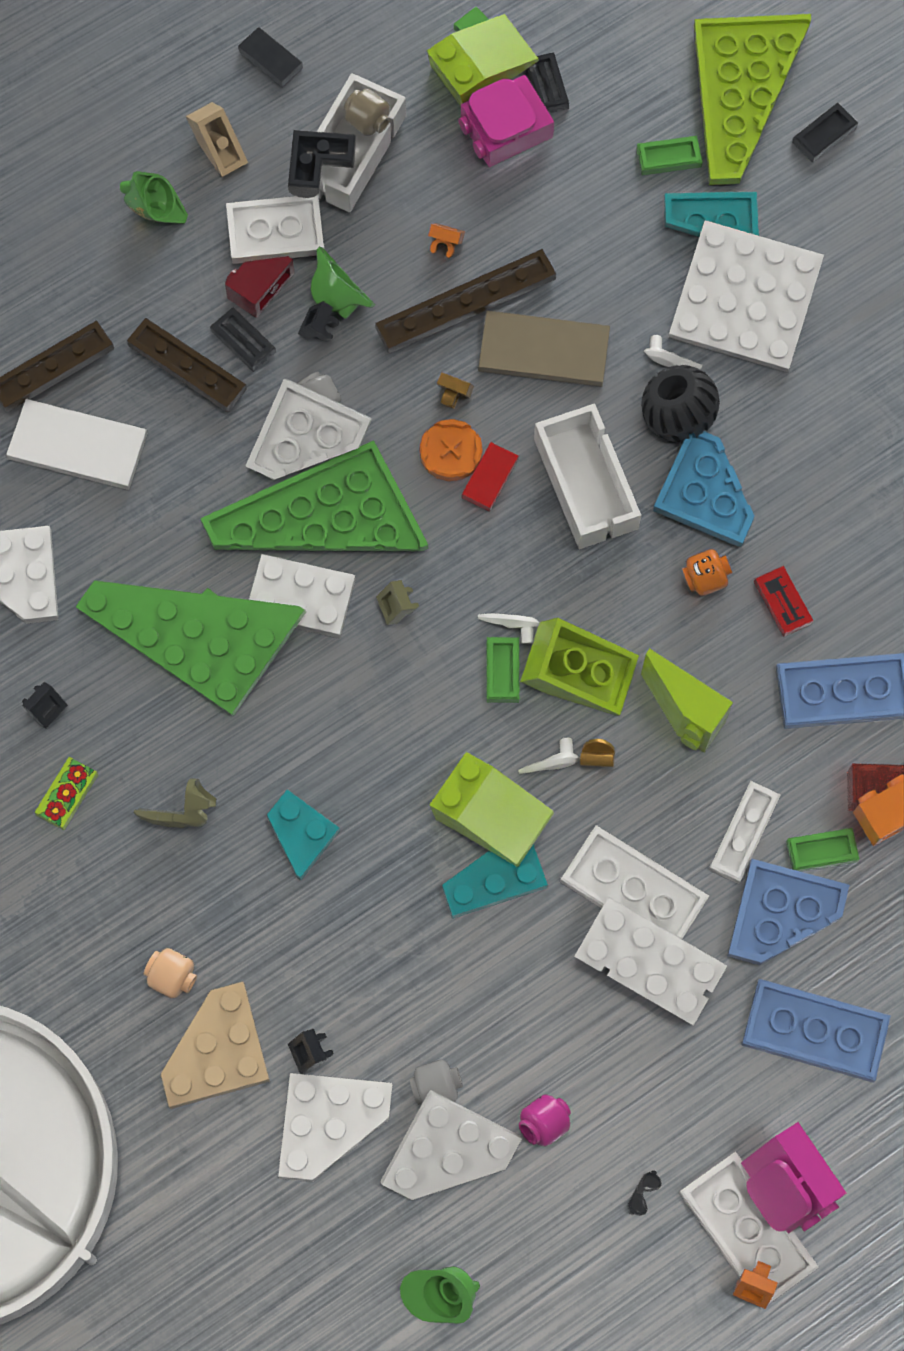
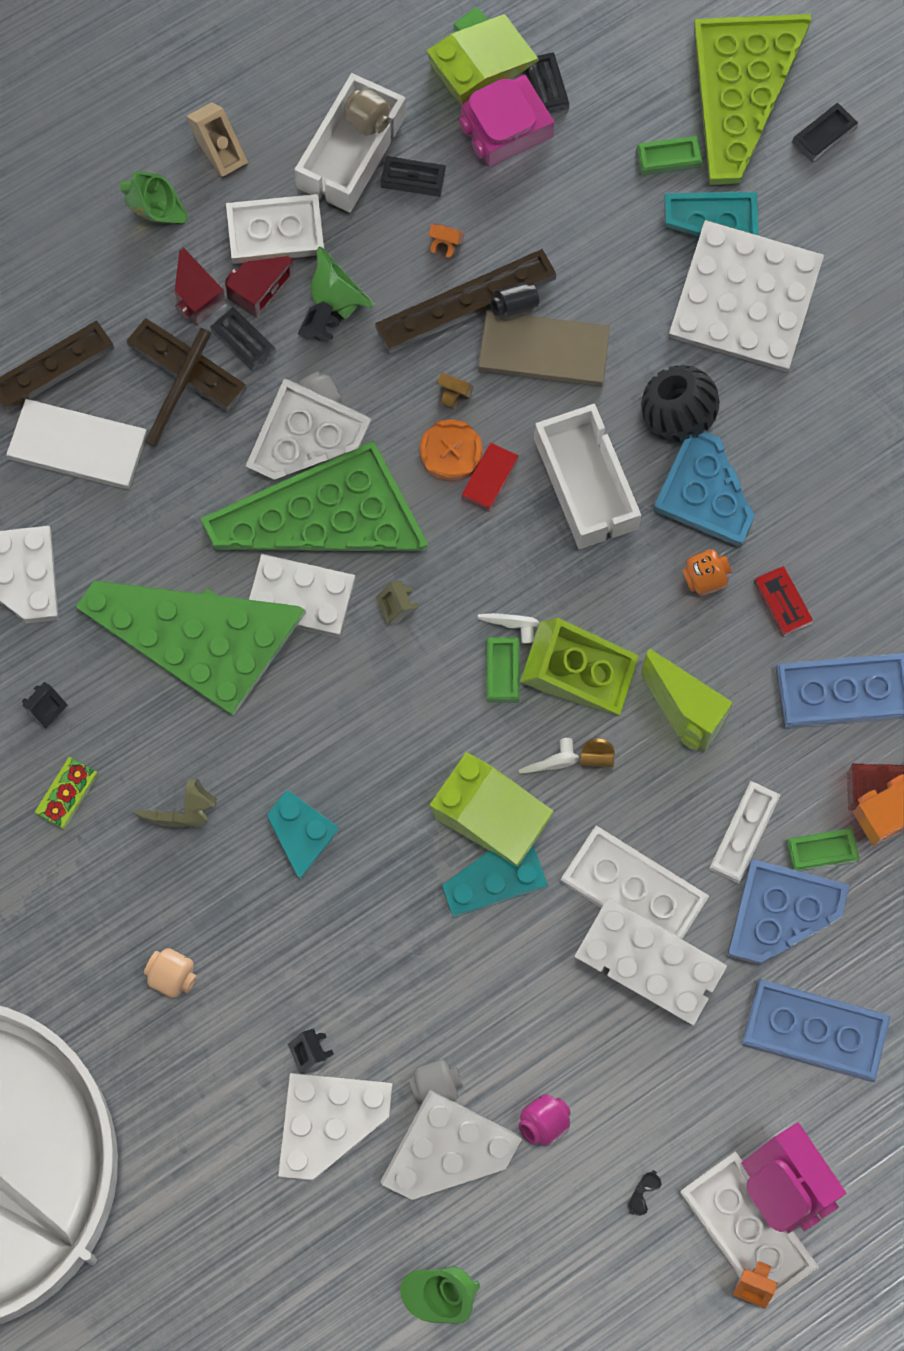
(178, 387): none -> dark brown bar
(196, 290): none -> dark red slope
(217, 1051): tan plate -> none
(270, 56): black tile -> none
(311, 152): black brick -> none
(410, 180): none -> black tile
(514, 300): none -> black brick
(664, 357): white bar -> none

